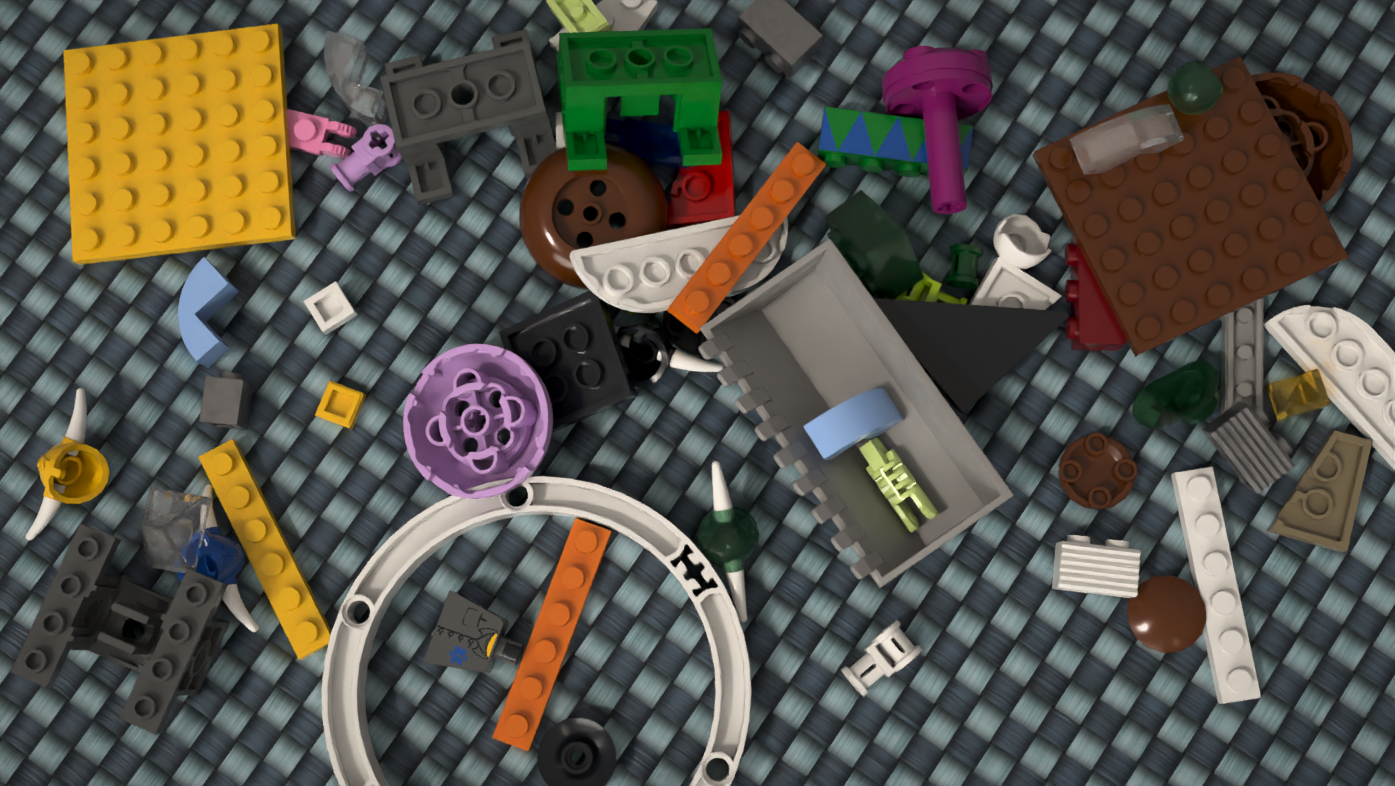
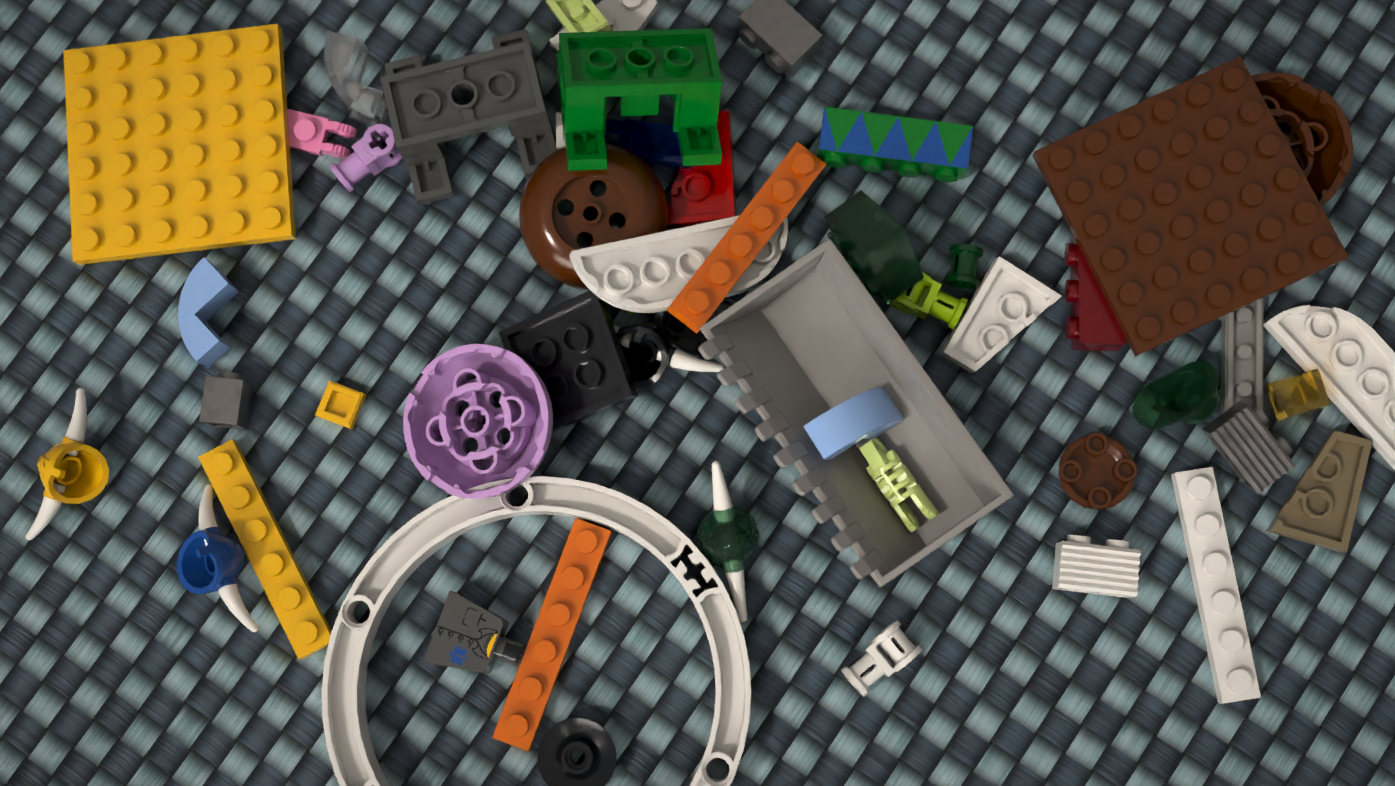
(98, 614): dark grey piece -> none
(173, 529): clear slope -> none
(330, 308): white plate -> none
(941, 90): magenta piece -> none
(968, 345): black tile -> none
(1020, 241): white hair -> none
(1126, 137): clear brick -> none
(1166, 614): reddish brown dish -> none
(1194, 88): clear green piece -> none

